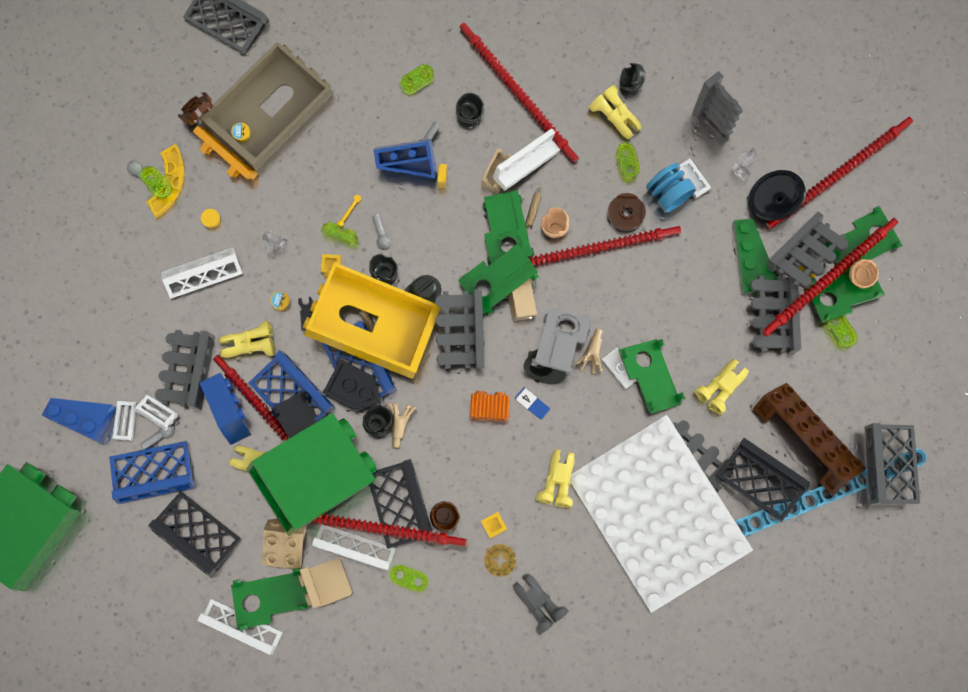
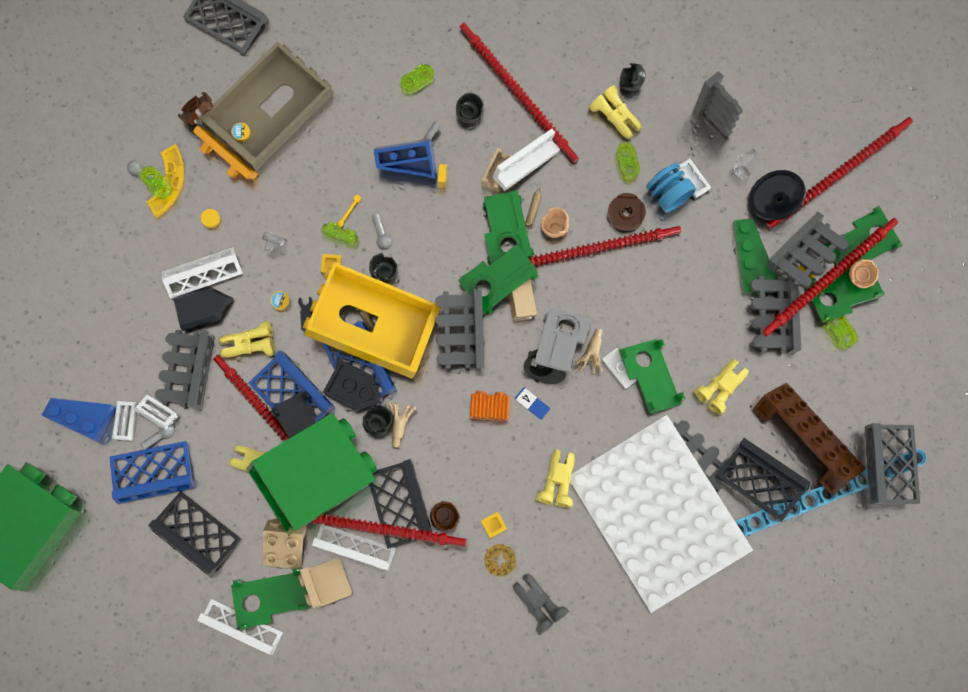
(200, 307): none -> black tile
(225, 408): blue wedge -> none
(409, 578): clear neon green plate -> none
(425, 287): pearl dark grey piece -> none

